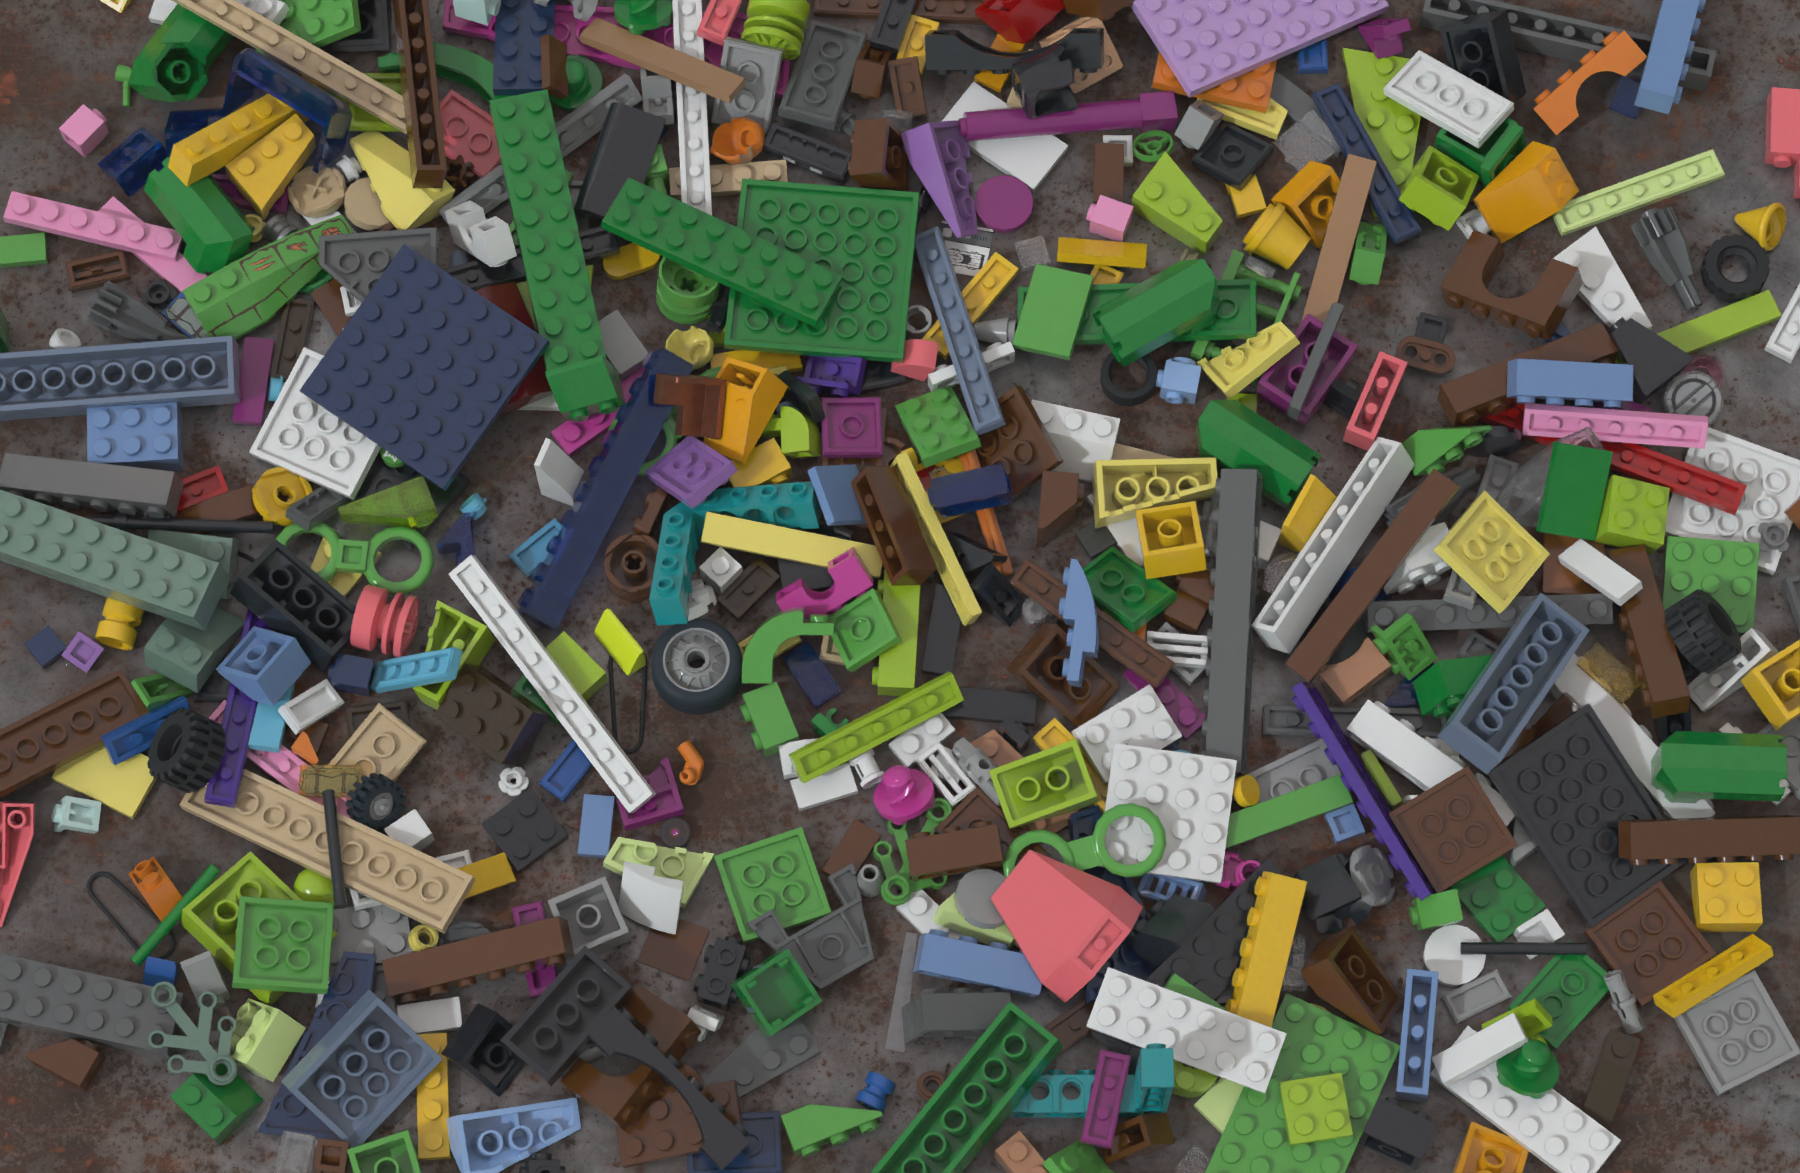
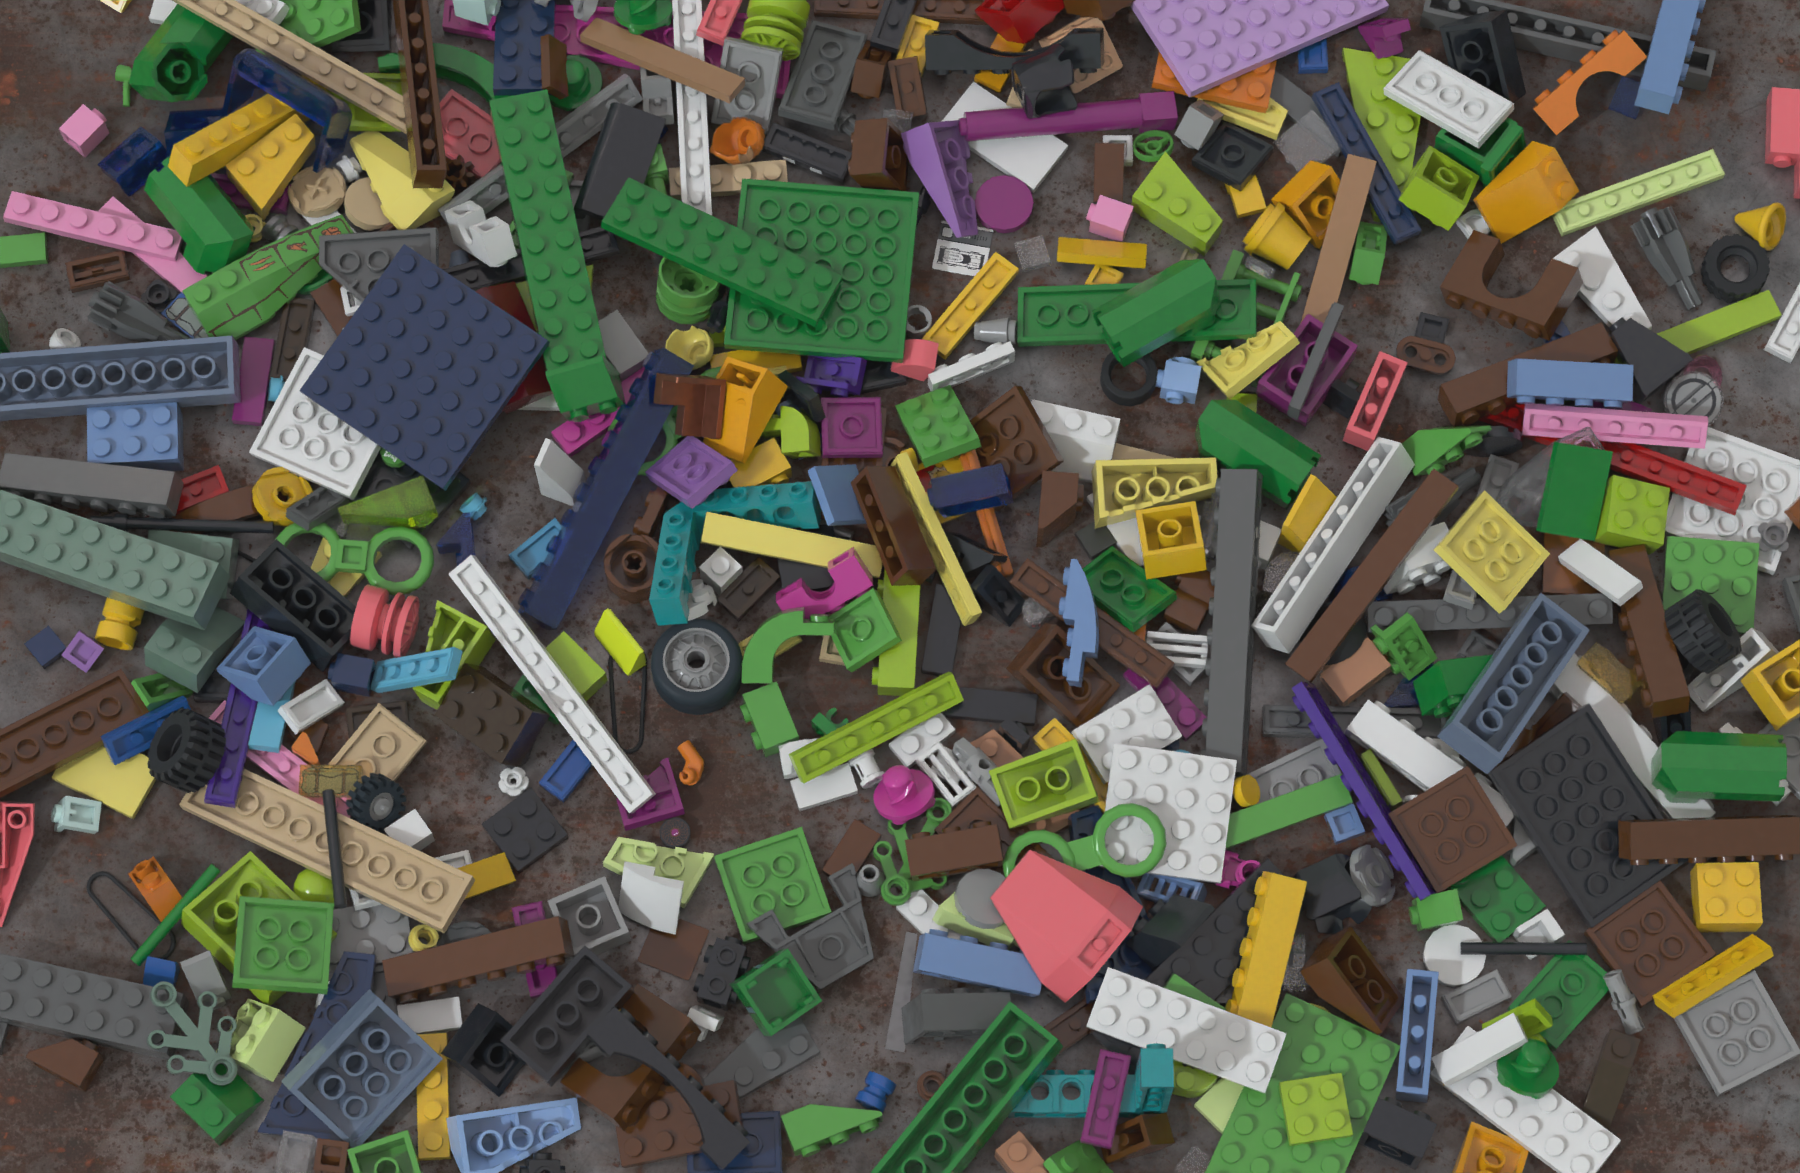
(596, 826): medium blue tile -> none
(630, 262): yellow tile -> none
(812, 675): clear blue plate -> none
(958, 331): sand blue tile -> none
(1053, 312): bright green tile -> none

